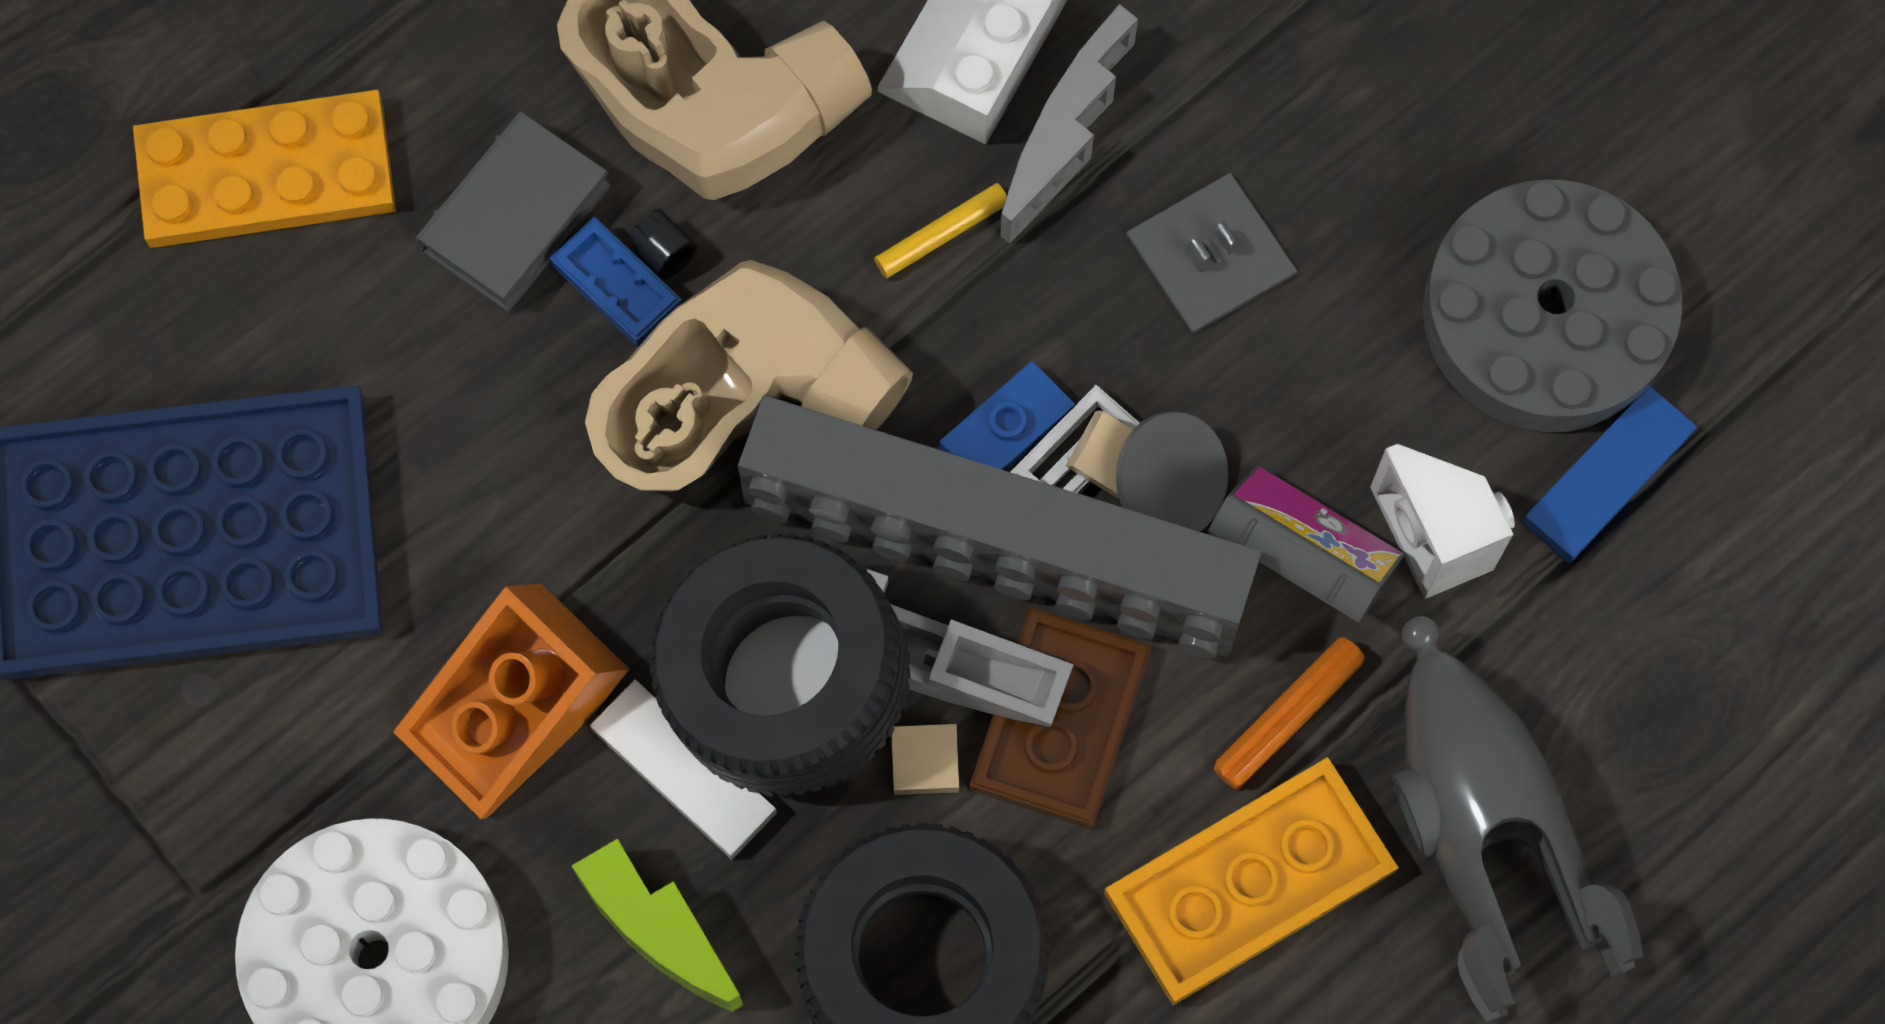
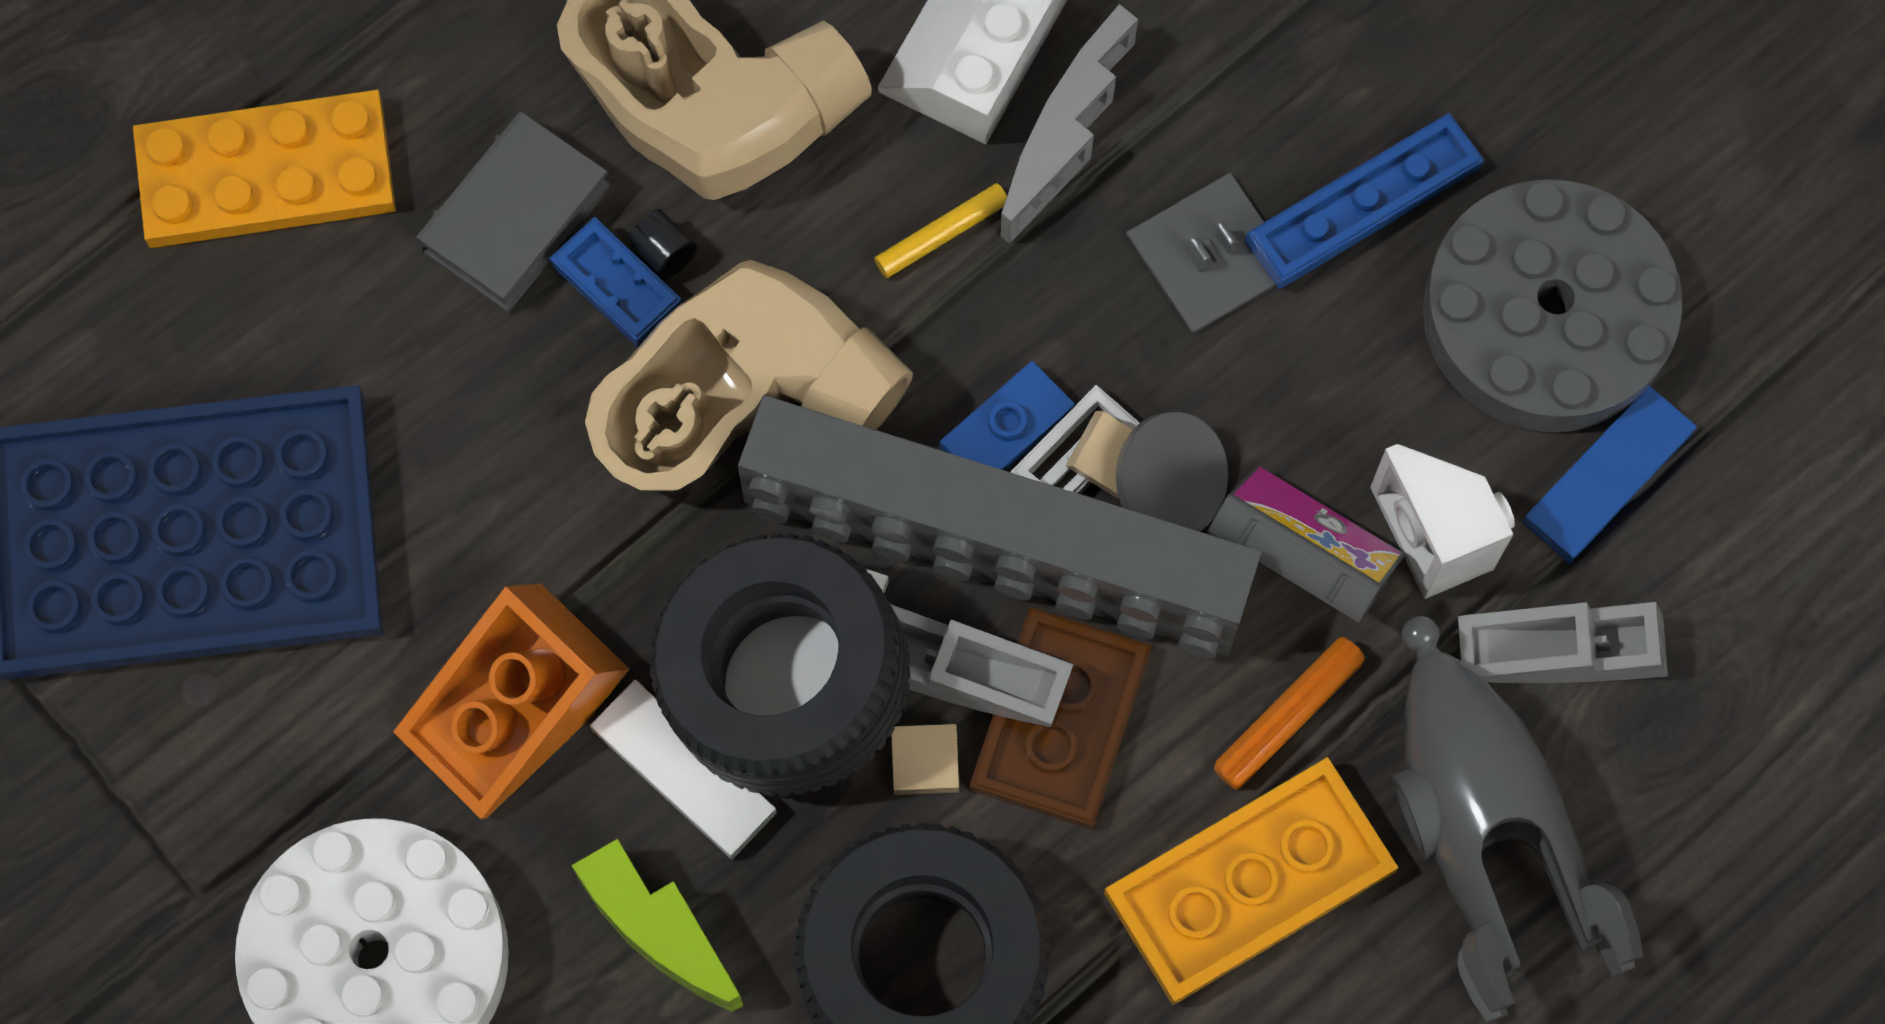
(1364, 200): none -> blue tile
(1565, 644): none -> light grey slope

